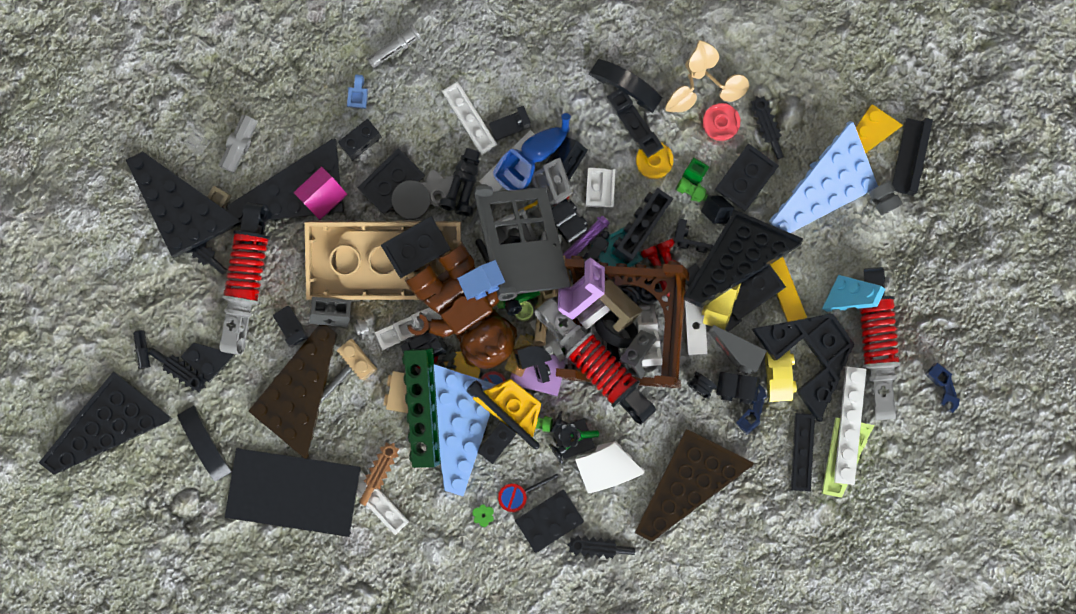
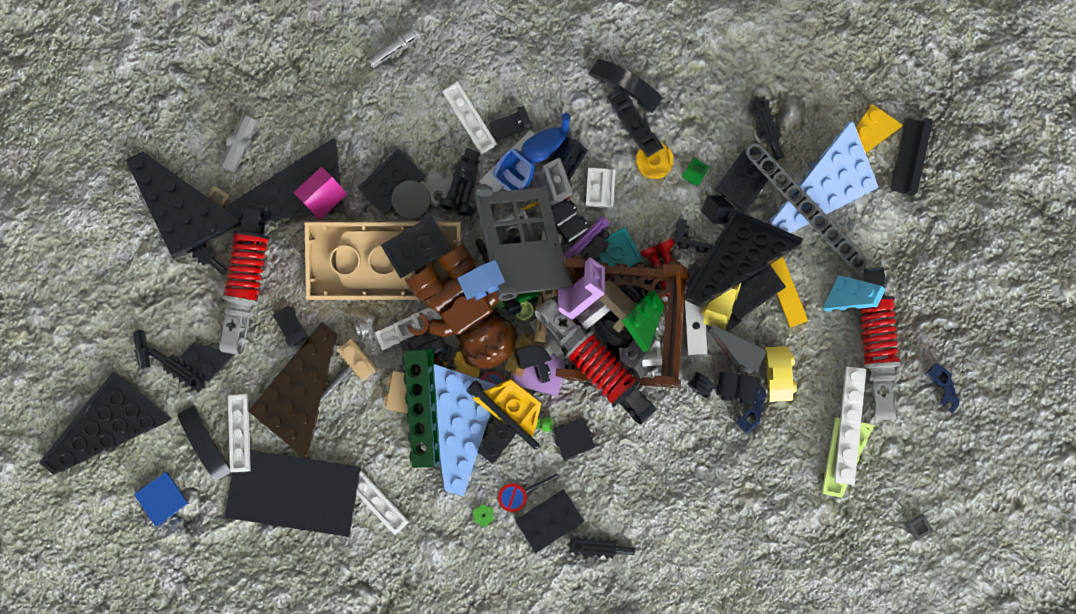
(161, 498): none -> blue tile
(239, 433): none -> white tile
(330, 311): dark grey brick -> none
(357, 96): medium blue plate -> none
(359, 139): black brick -> none
(378, 472): medium nougat piece -> none
(569, 436): black plant -> none
(607, 467): white slope -> none
(644, 222): black brick -> none
(644, 319): none -> green wing
(691, 478): dark brown wing -> none
(697, 192): bright green piece -> none
(705, 57): tan plant -> none
(721, 122): coral tile -> none
(802, 452): black tile -> none
(810, 214): none -> dark grey beam
(827, 342): black wing -> none
(885, 198): dark grey wheel -> none
(919, 527): none -> dark grey tile

